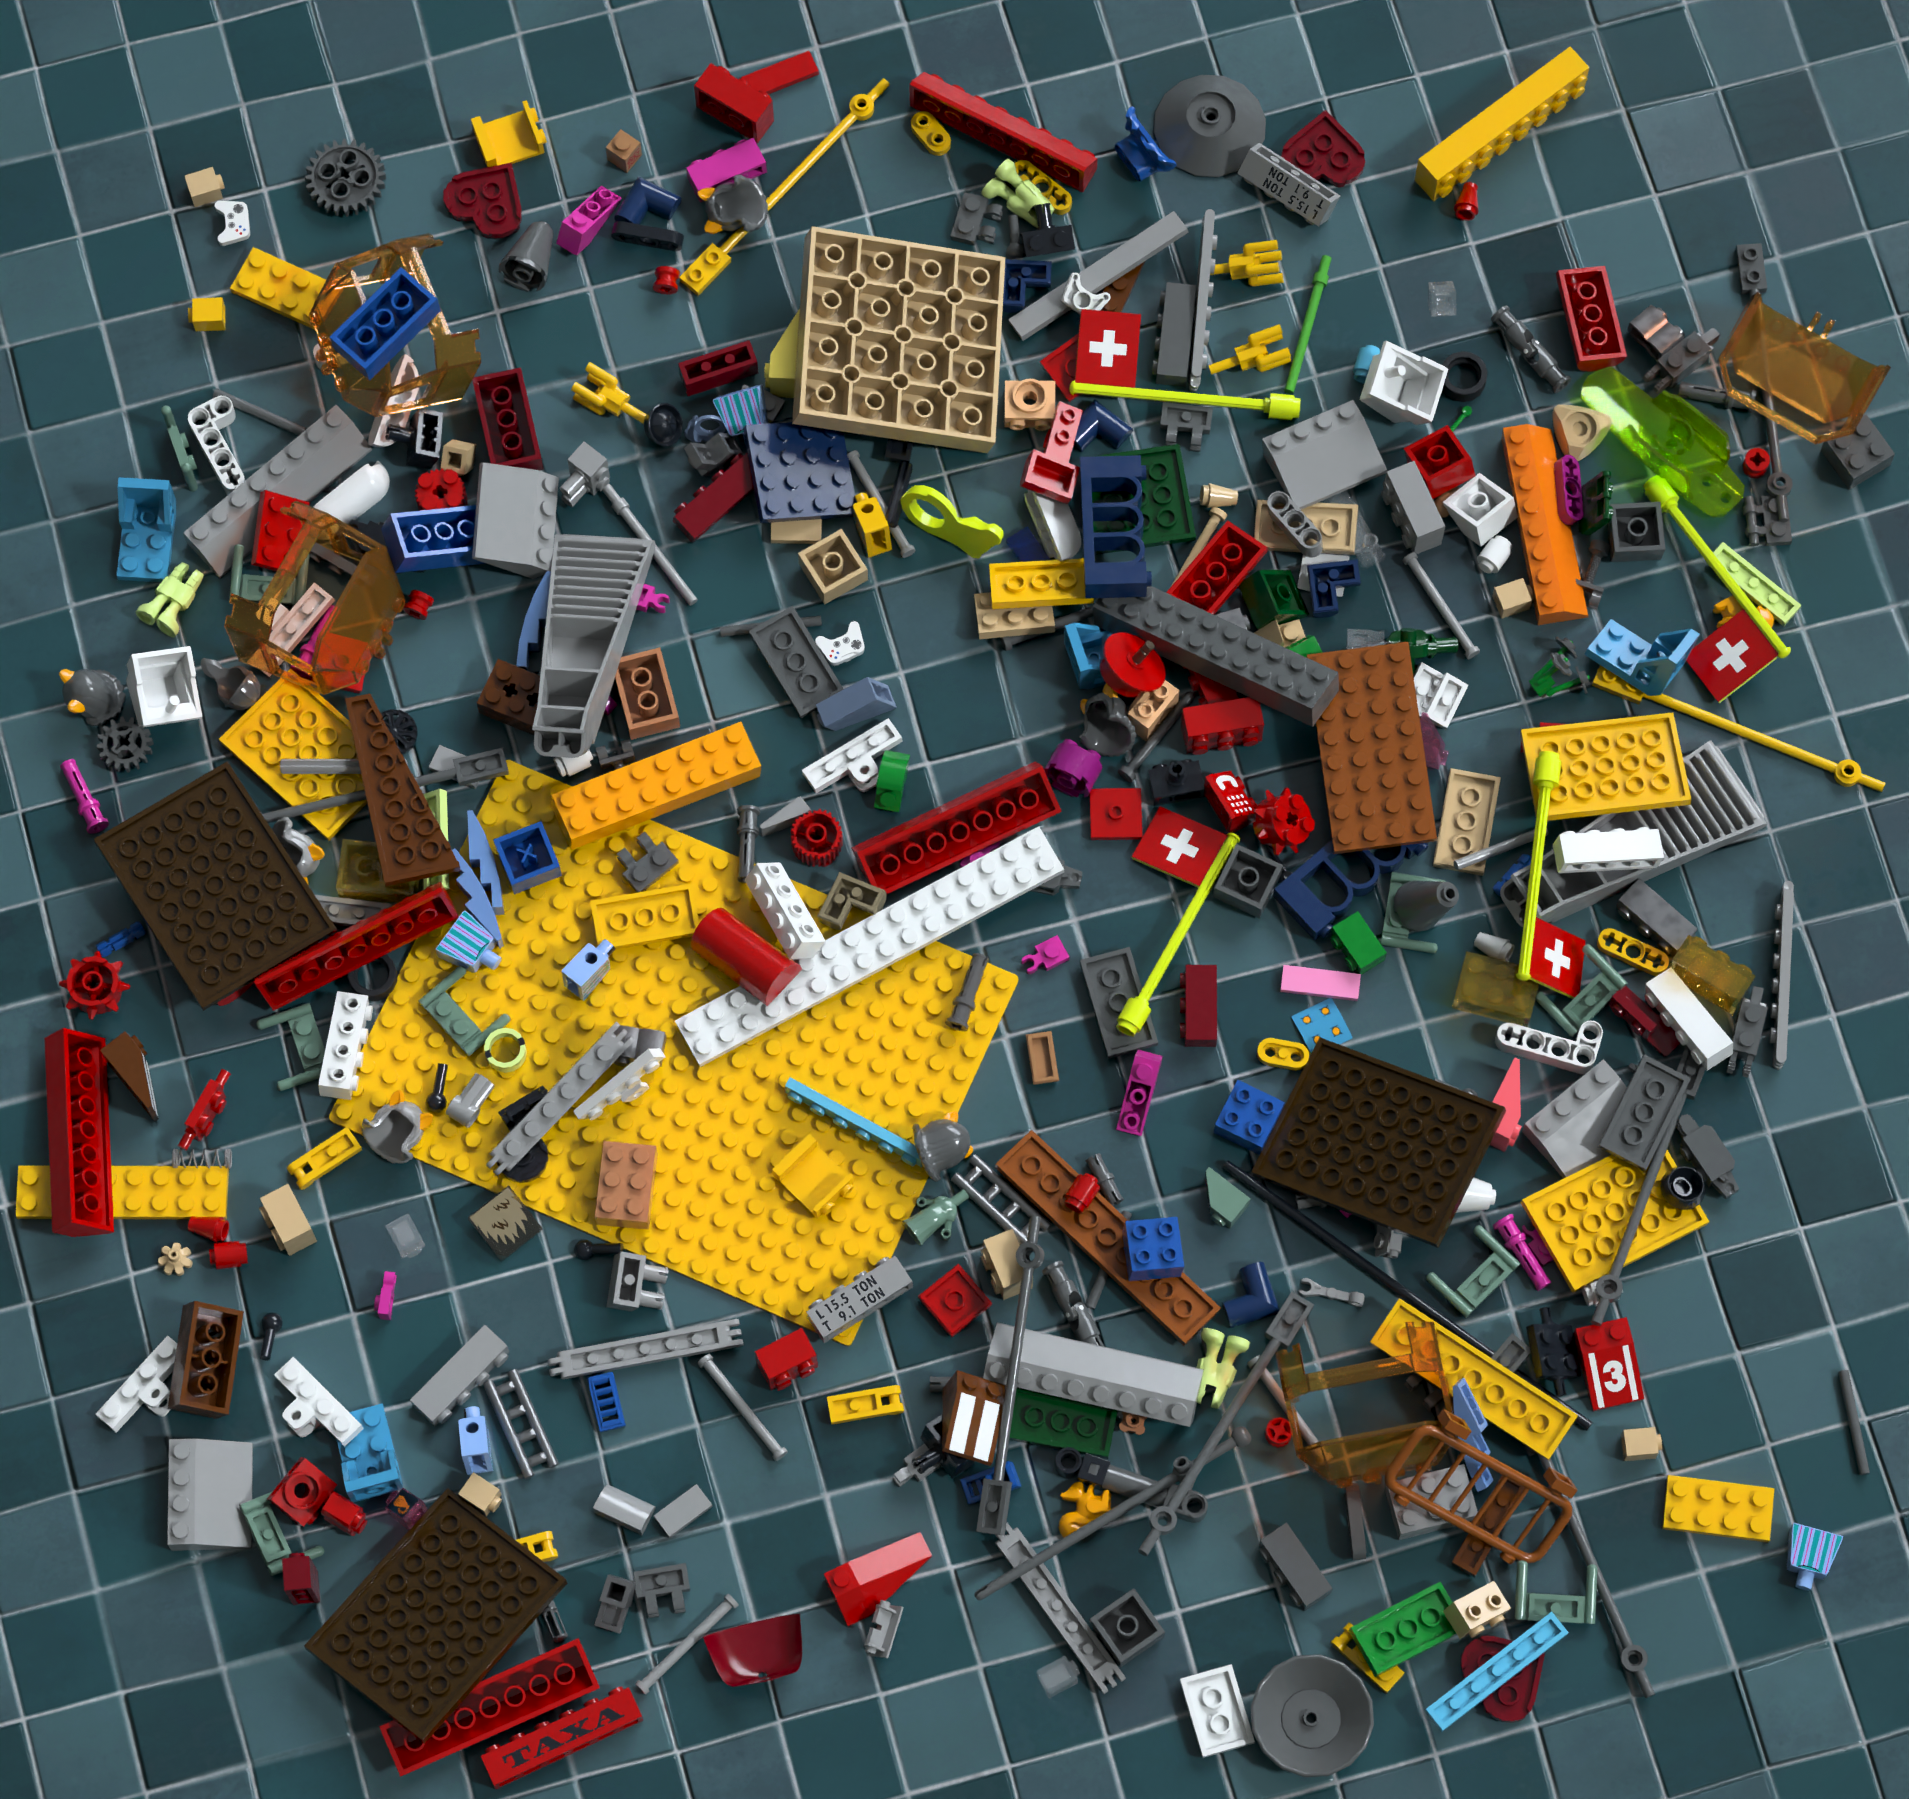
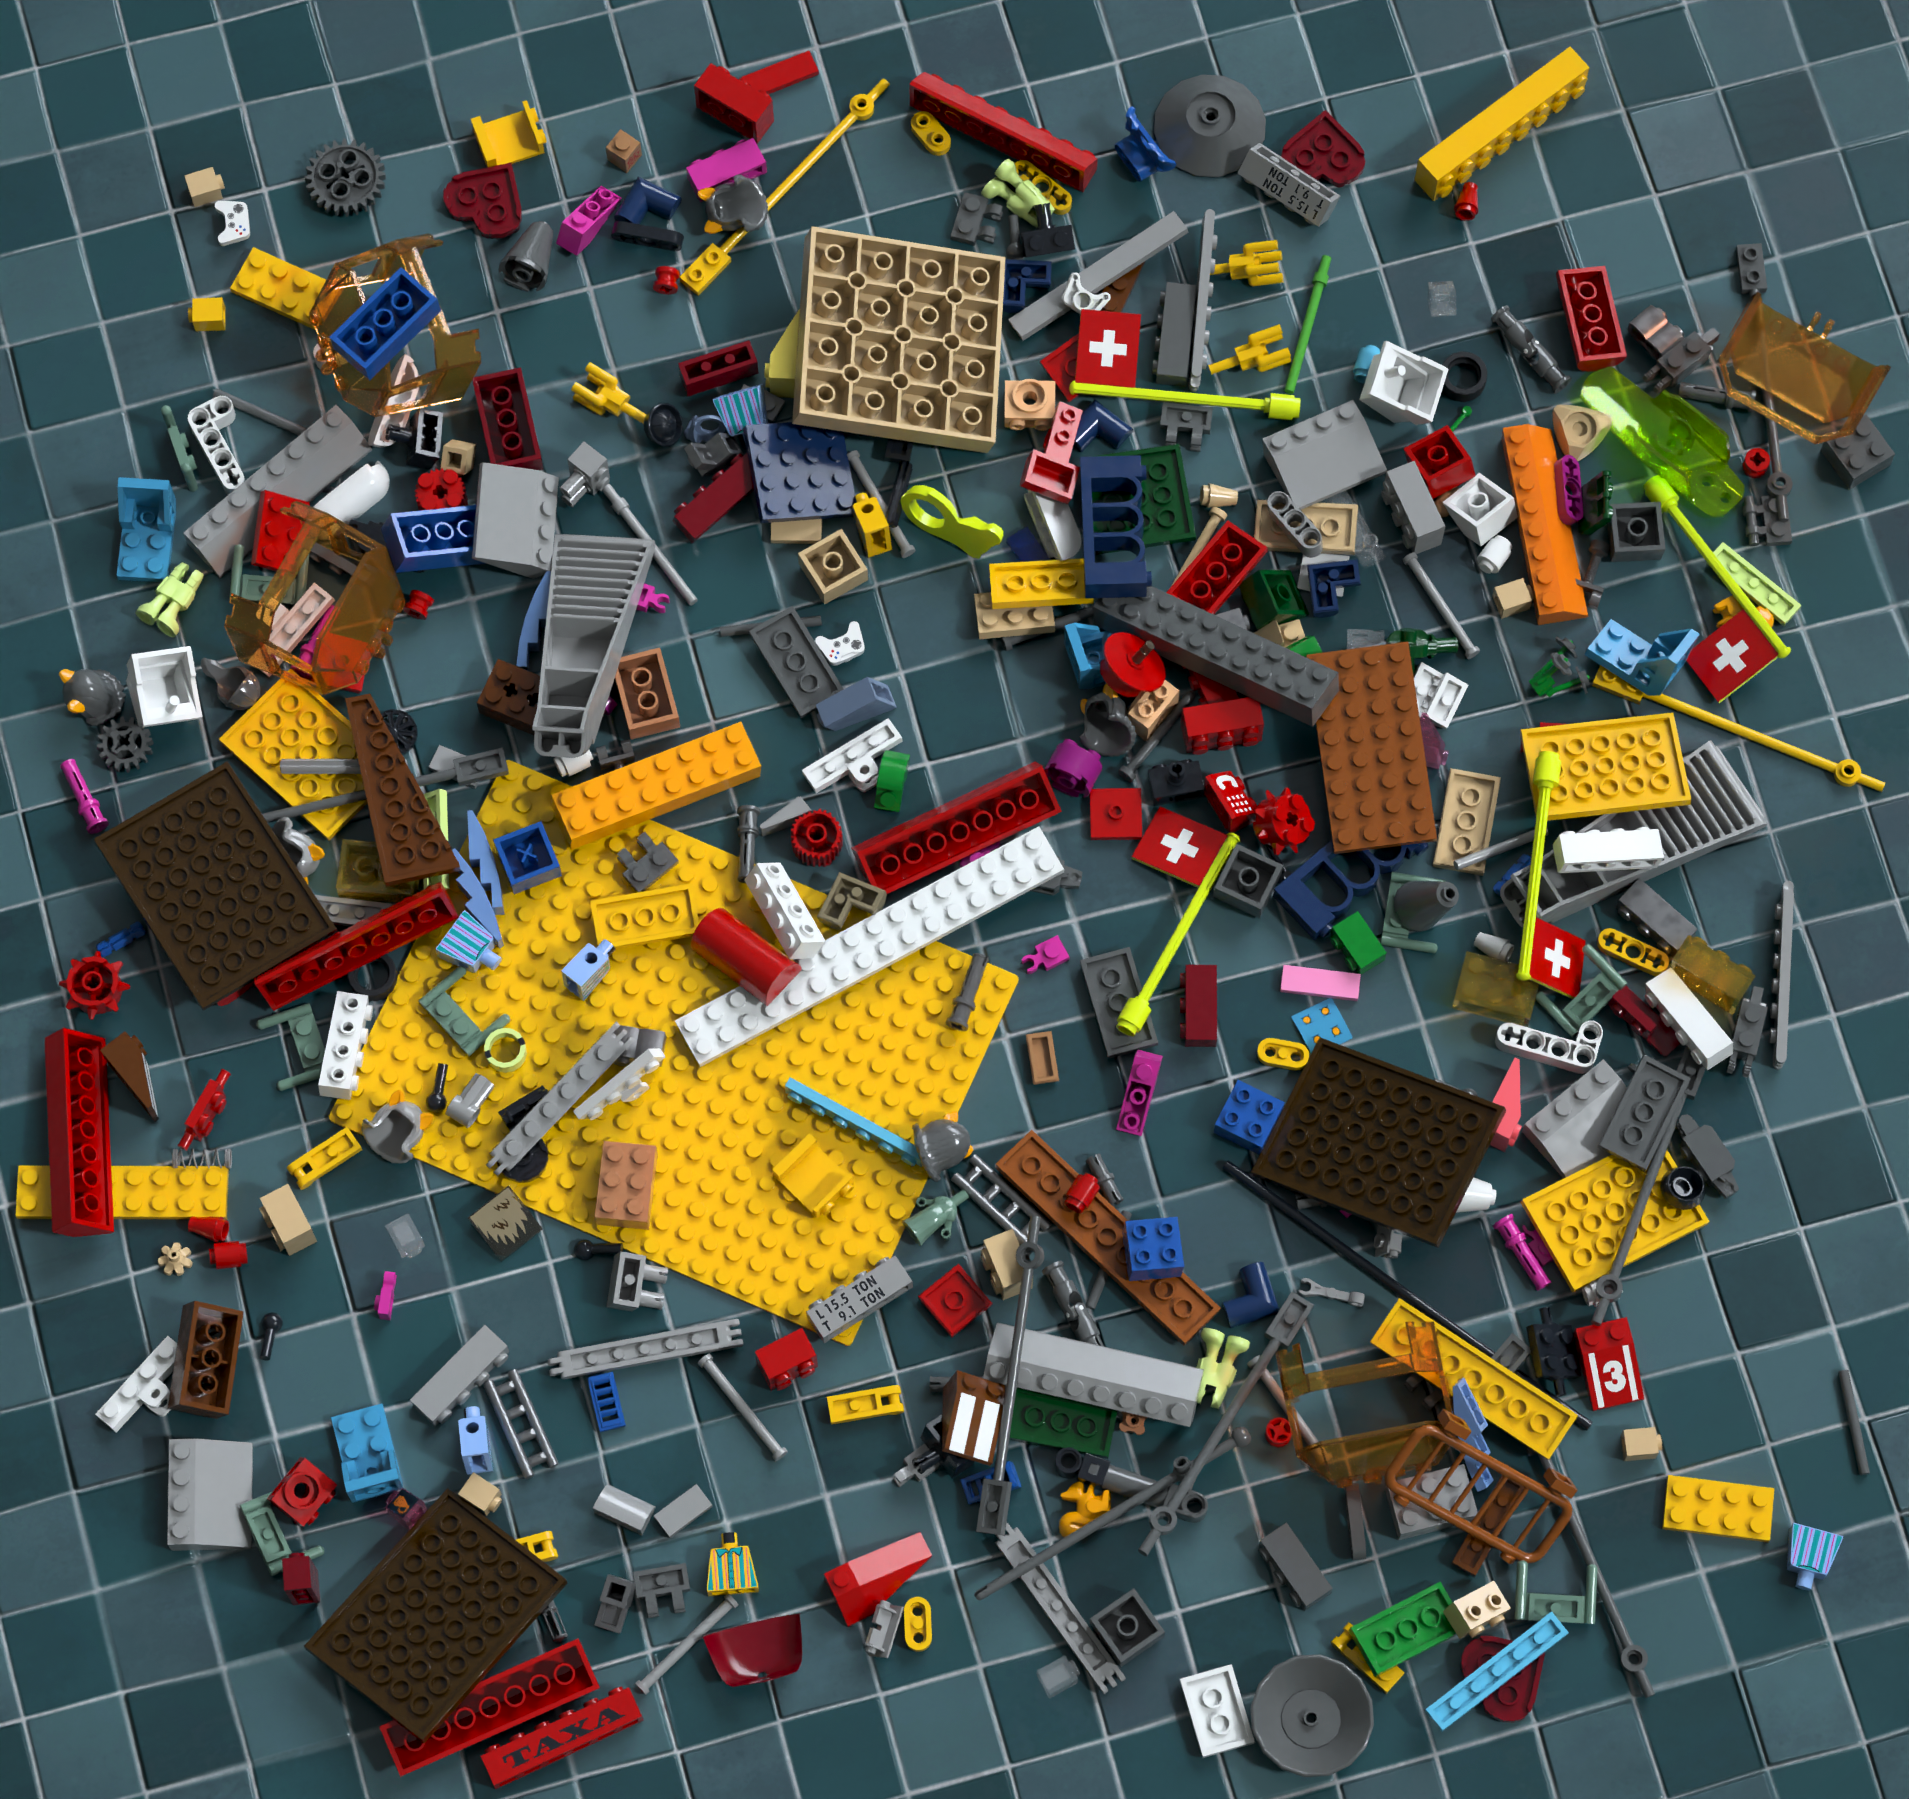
(314, 1405): white plate -> none
(344, 1514): red brick -> none
(731, 1568): none -> torso
(917, 1624): none -> yellow plate
(1224, 1200): sand green slope -> none
(1482, 1280): sand green plate -> none

